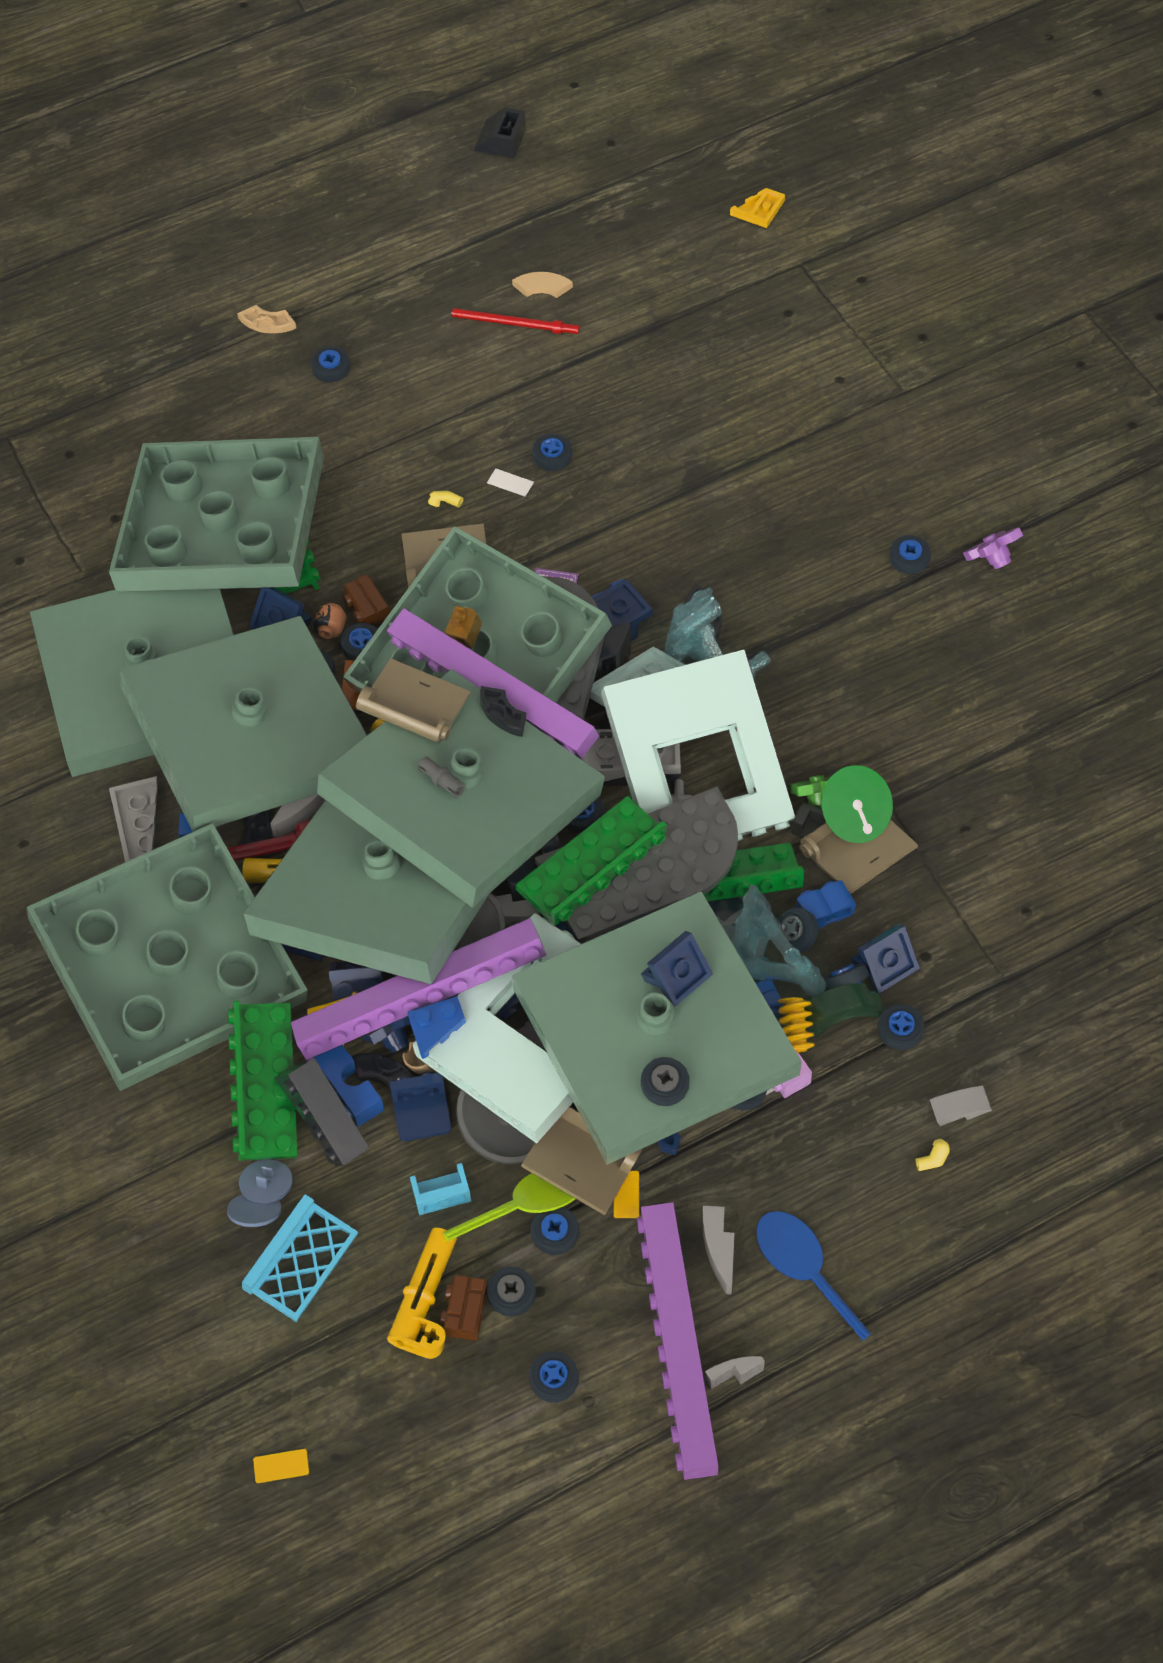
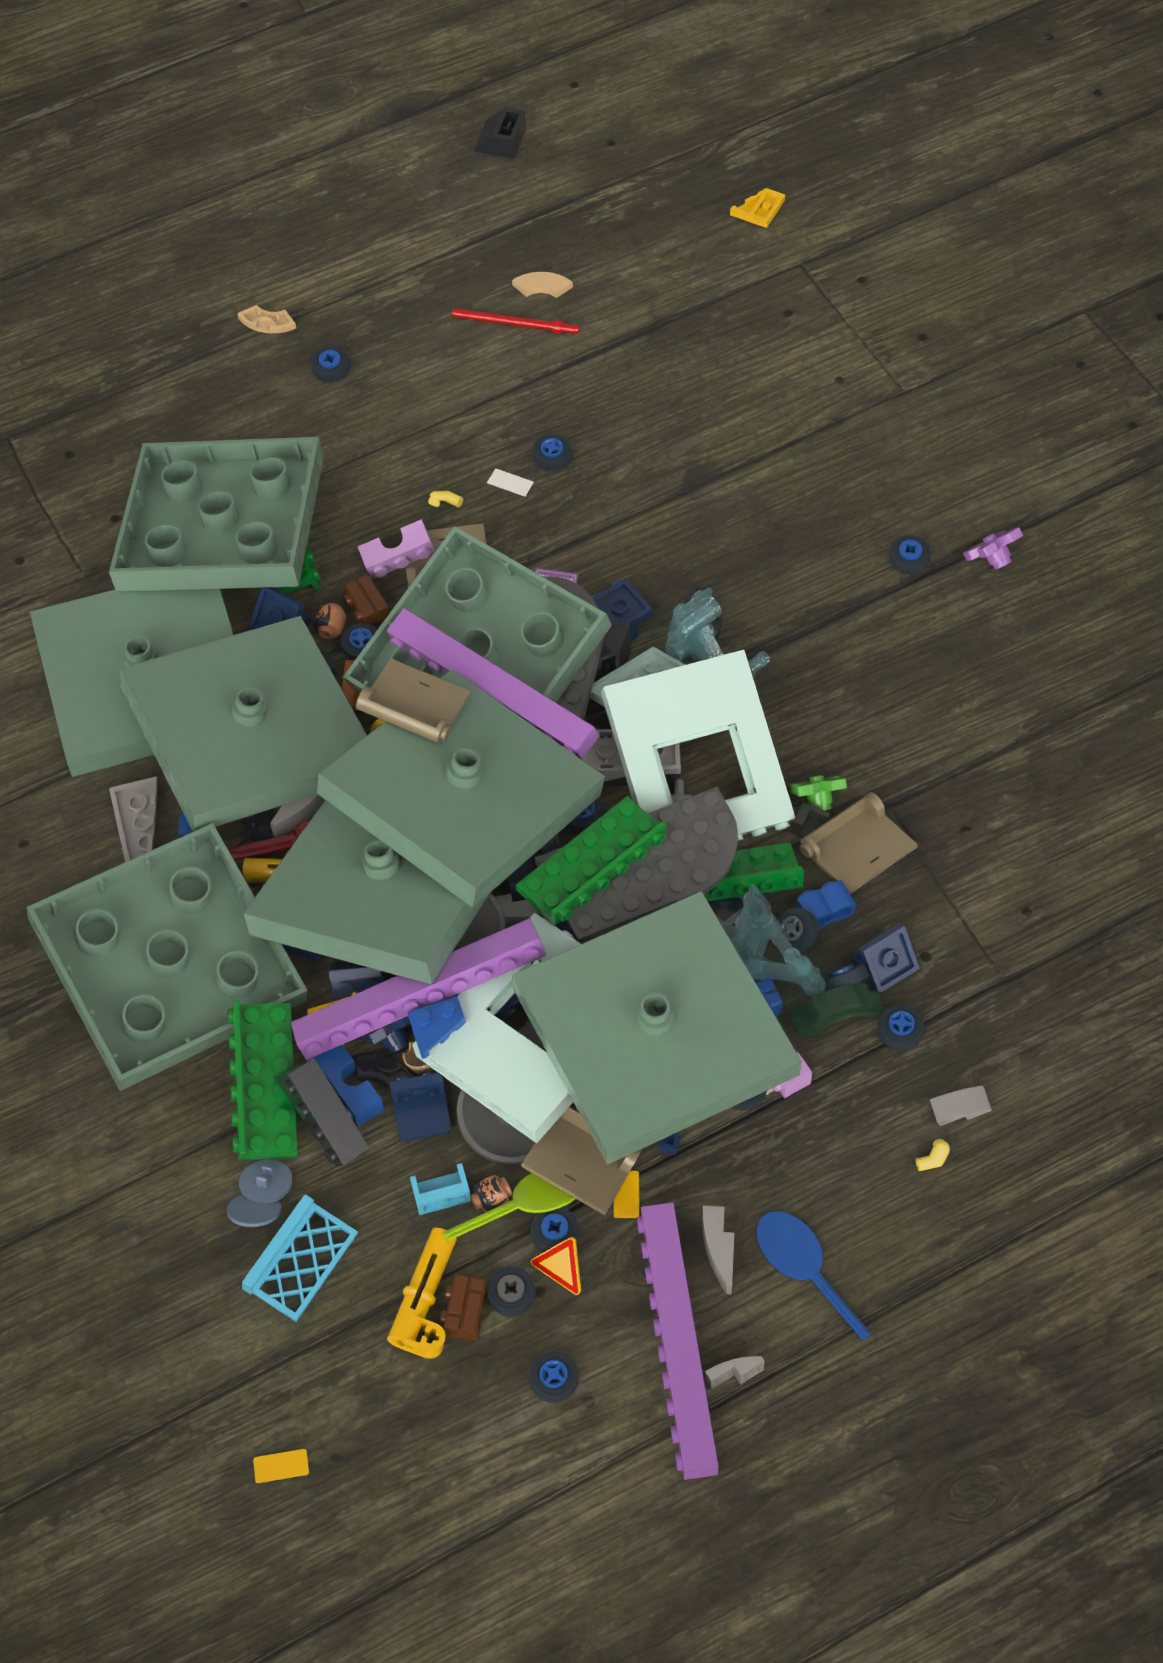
(414, 546): none -> lavender arch
(441, 776): dark grey pin -> none
(464, 626): pearl gold brick -> none
(491, 1193): none -> head
(501, 711): black tile -> none
(561, 1264): none -> piece
(669, 1090): black wheel -> none
(678, 968): dark blue bracket -> none
(796, 1023): yellow piece -> none
(857, 804): green piece -> none

